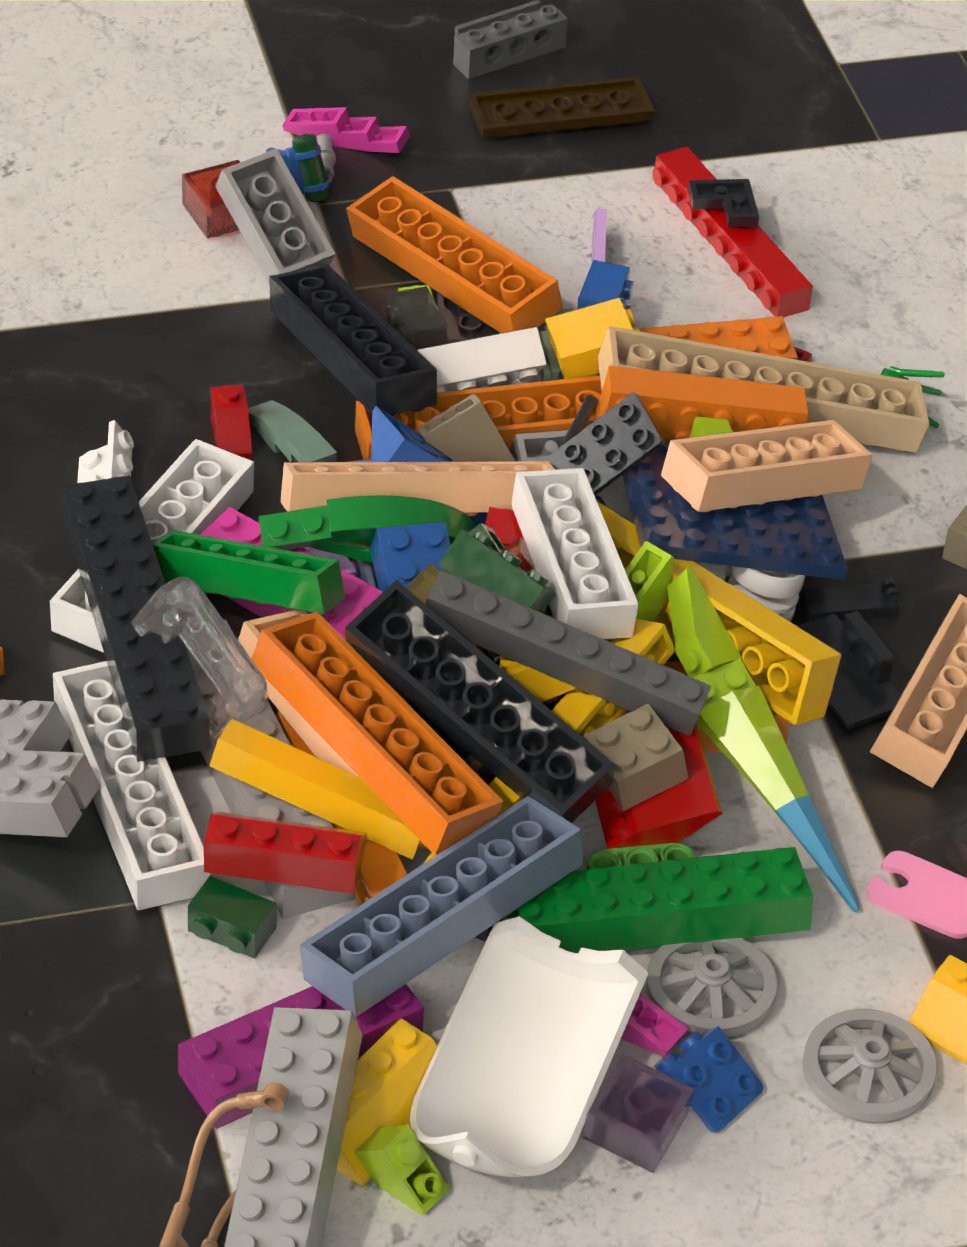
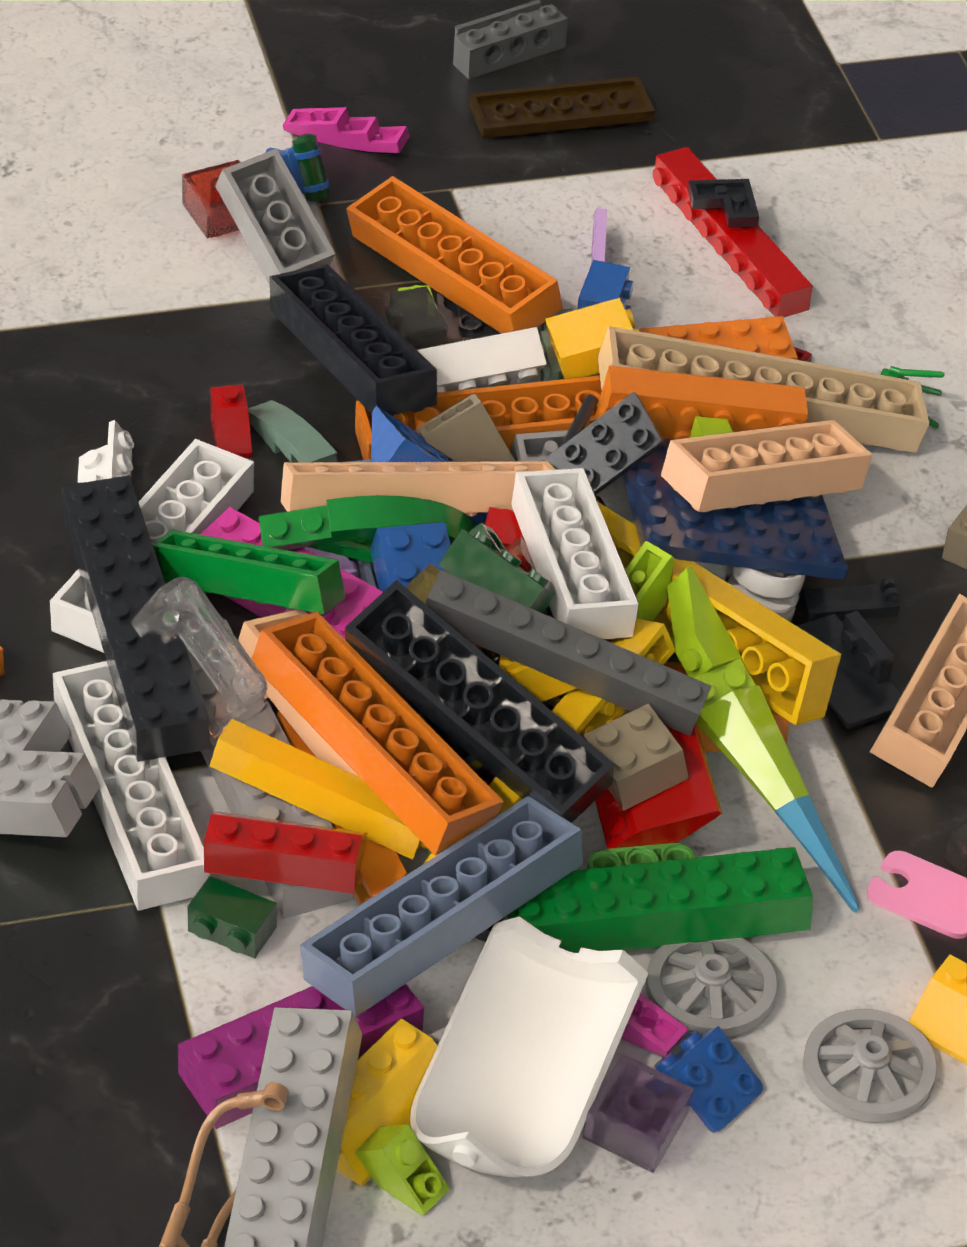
(327, 153): light grey pin -> none

